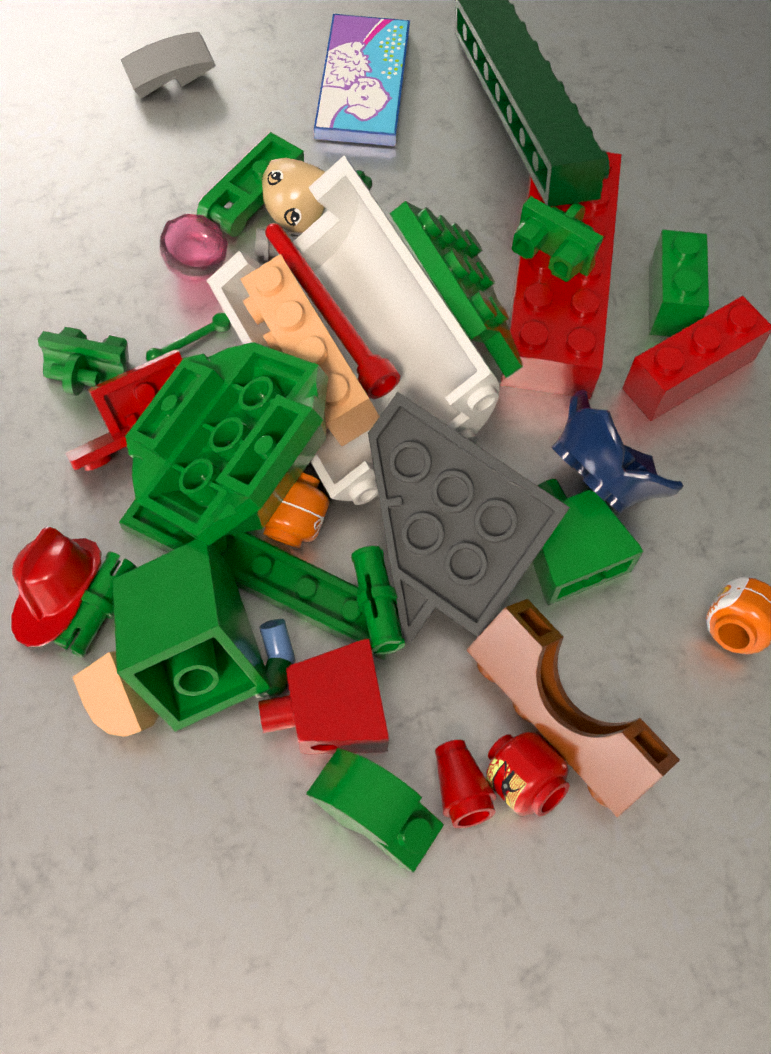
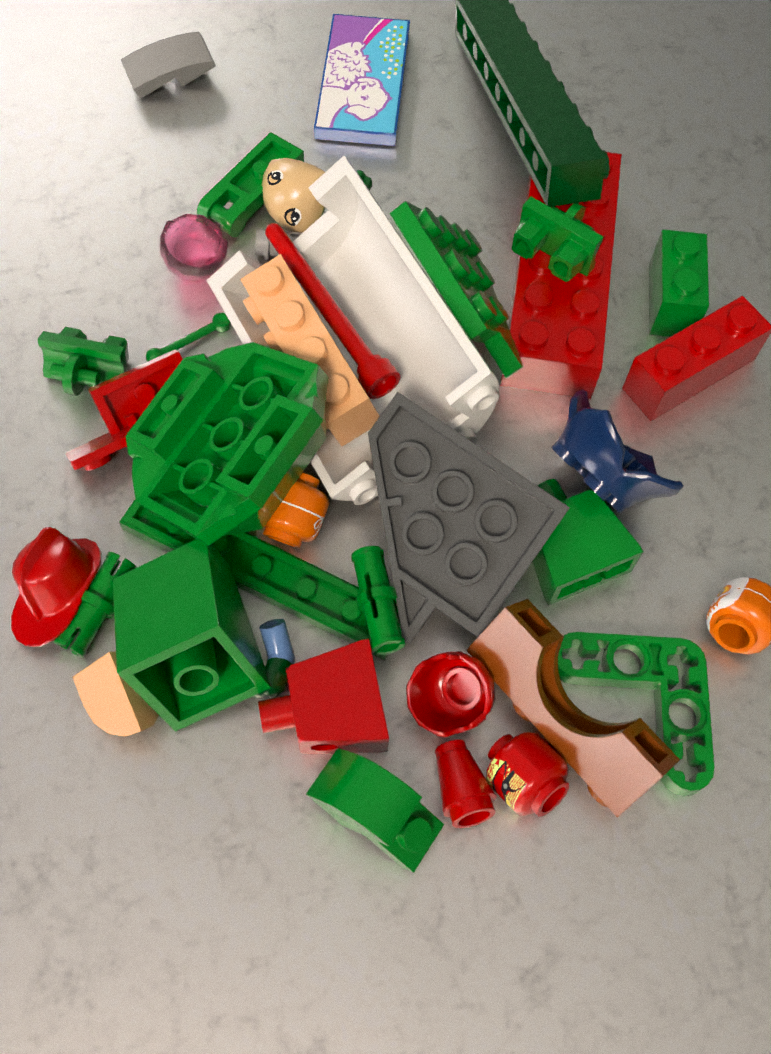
(450, 693): none -> red hair
(657, 676): none -> green beam

